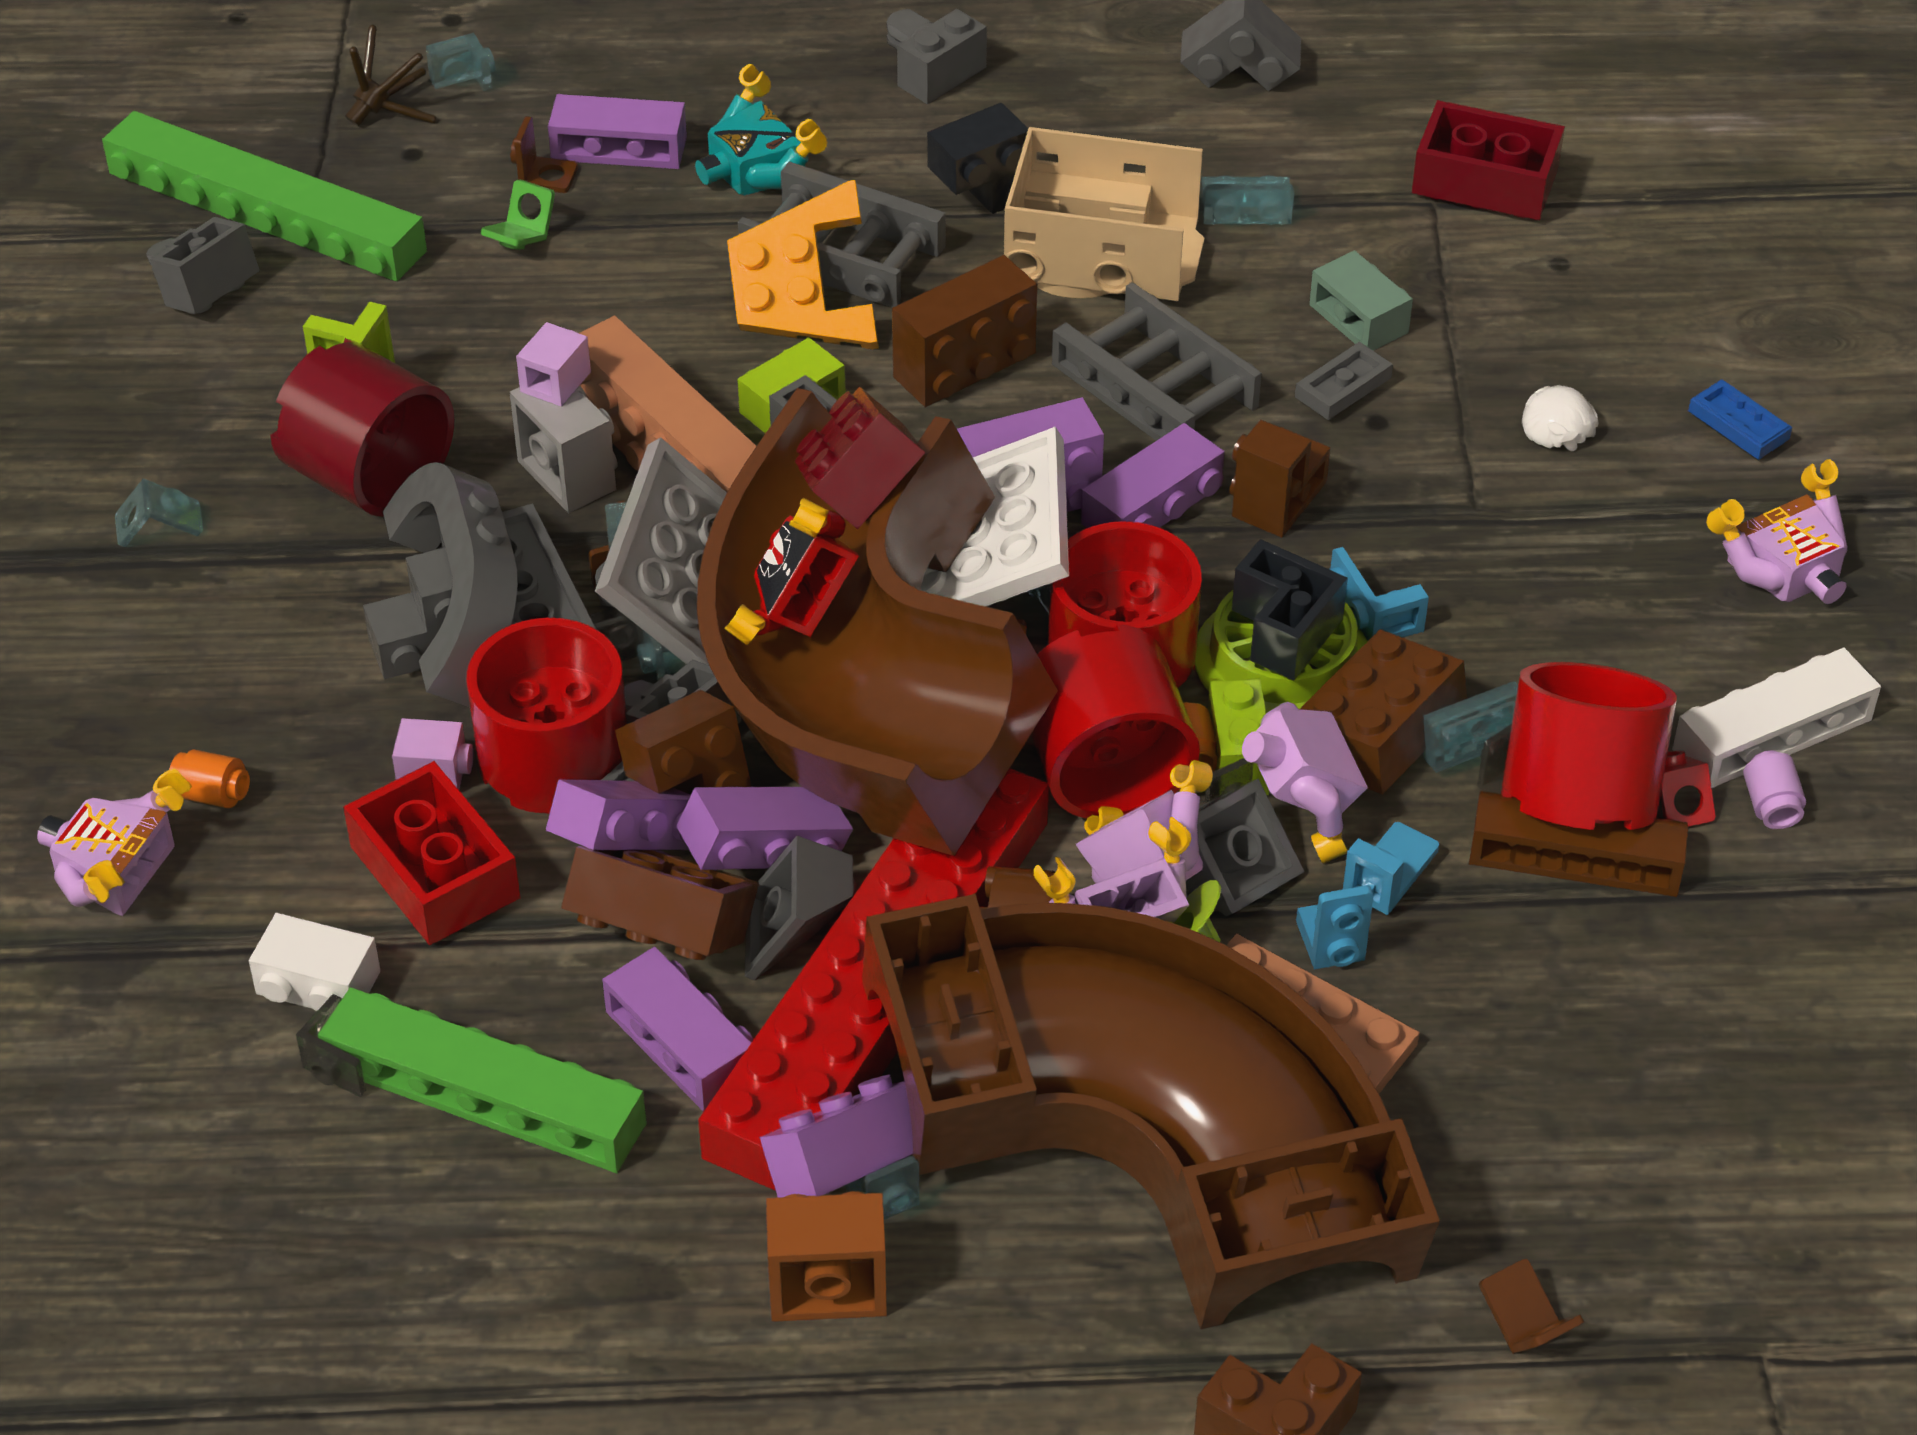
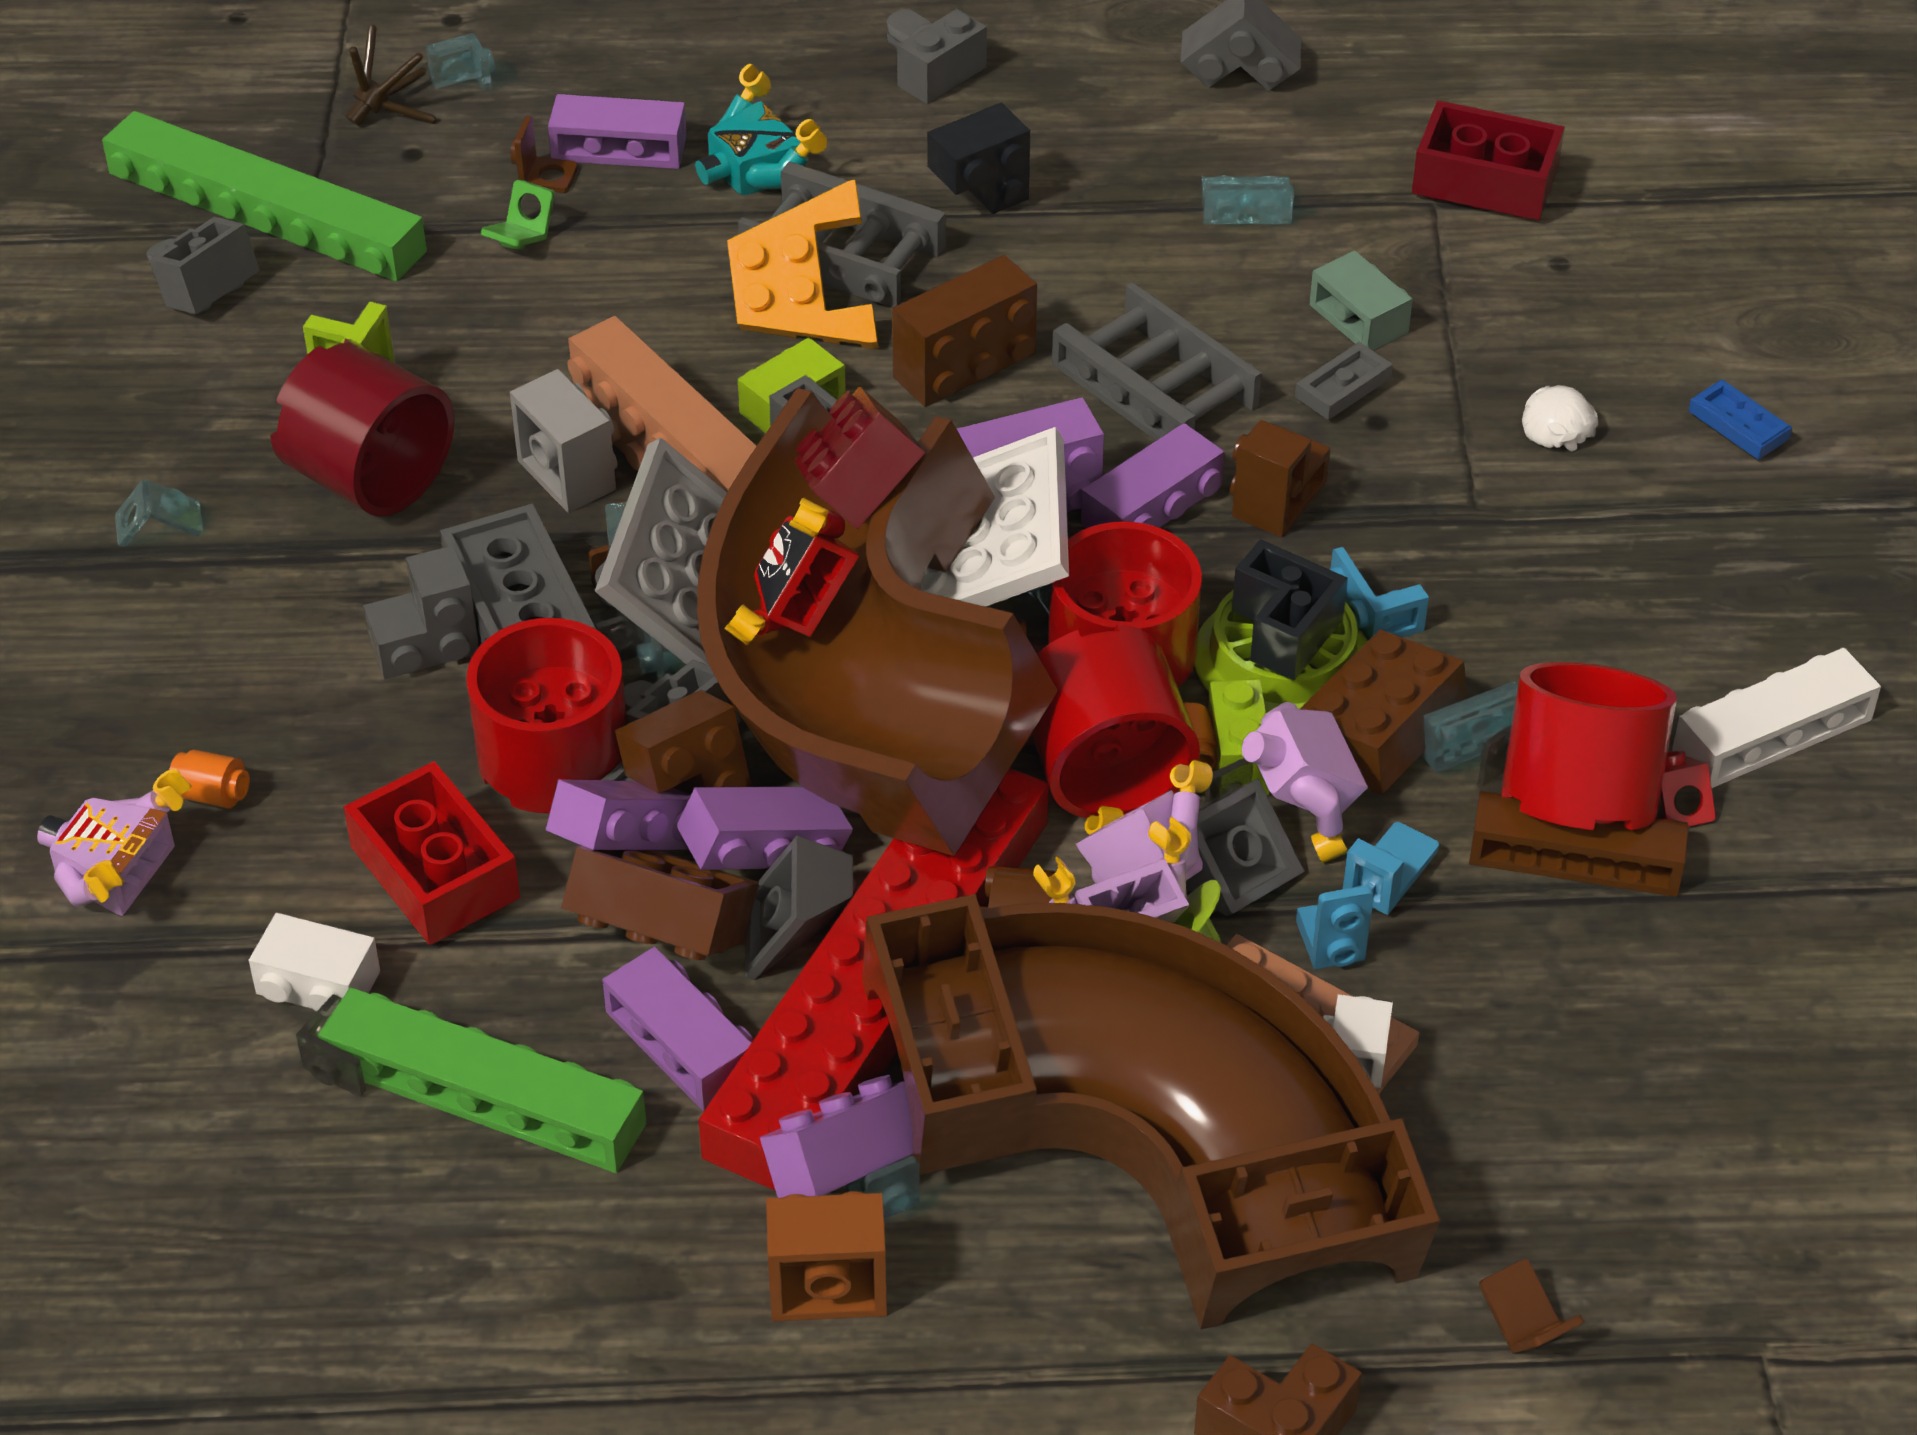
(429, 741): lavender brick -> none
(479, 560): dark grey arch -> none
(553, 364): lavender brick -> none
(1095, 228): tan piece -> none
(1365, 1030): none -> white brick
(1775, 789): lavender brick -> none
(1791, 546): lavender torso -> none

